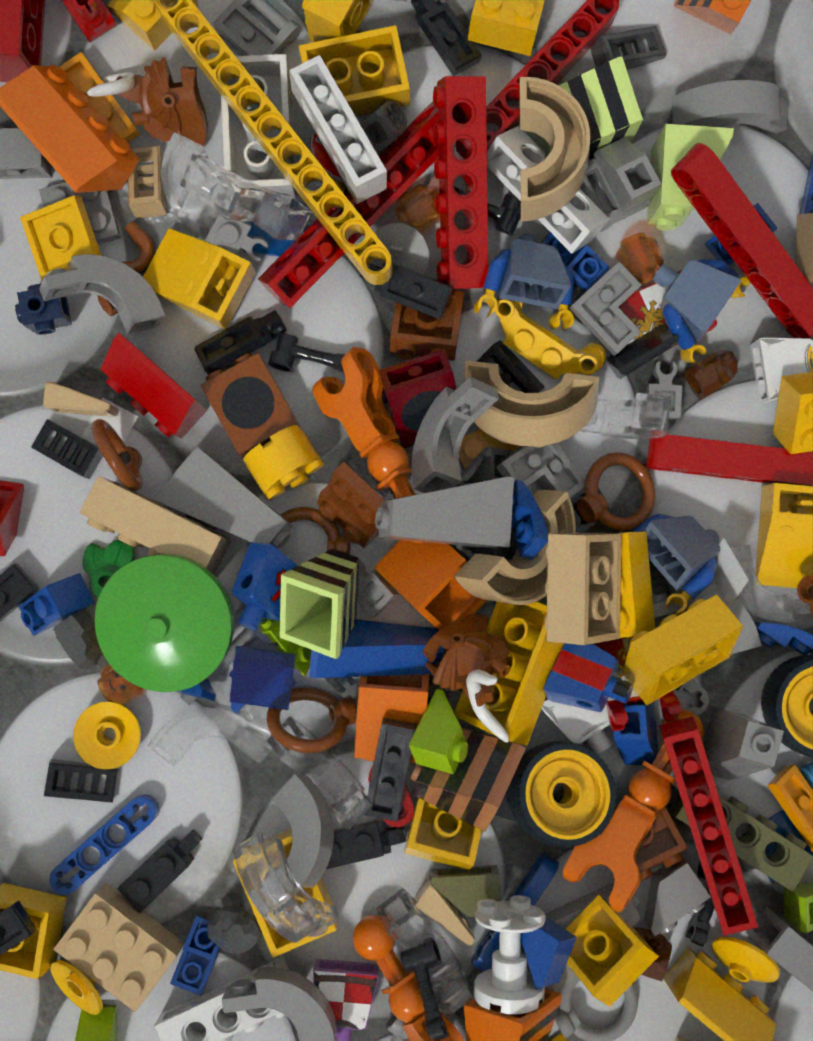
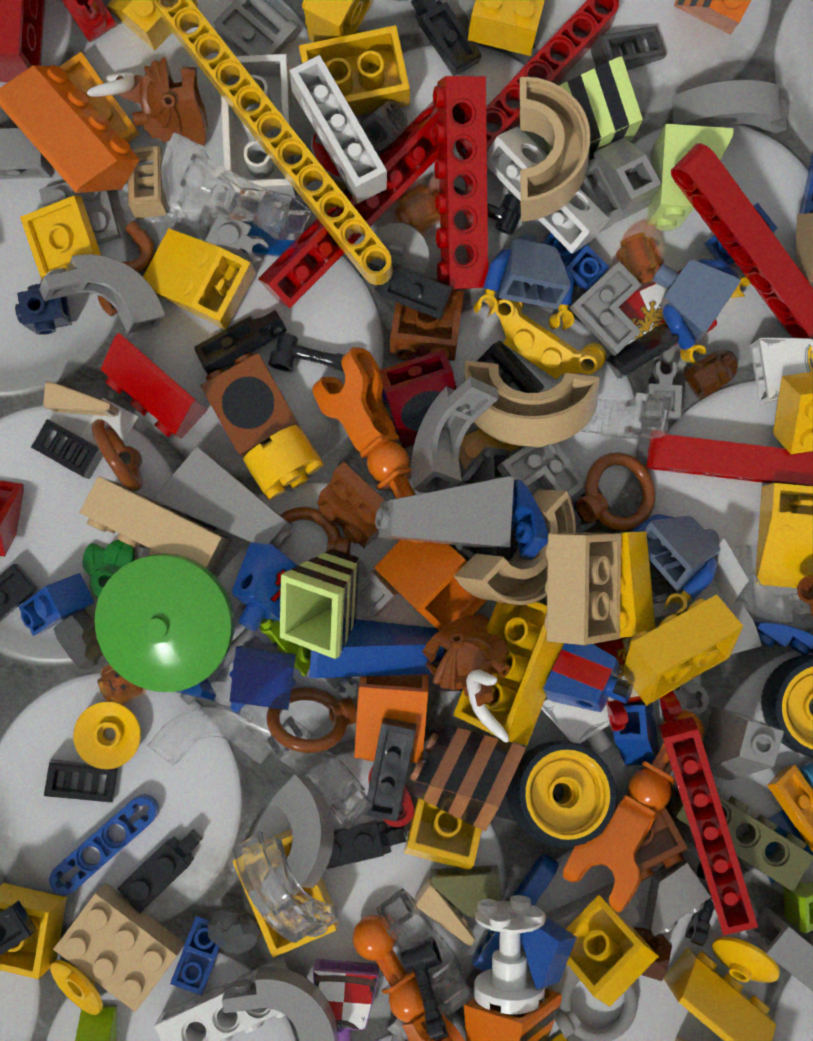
(439, 737): lime slope -> none

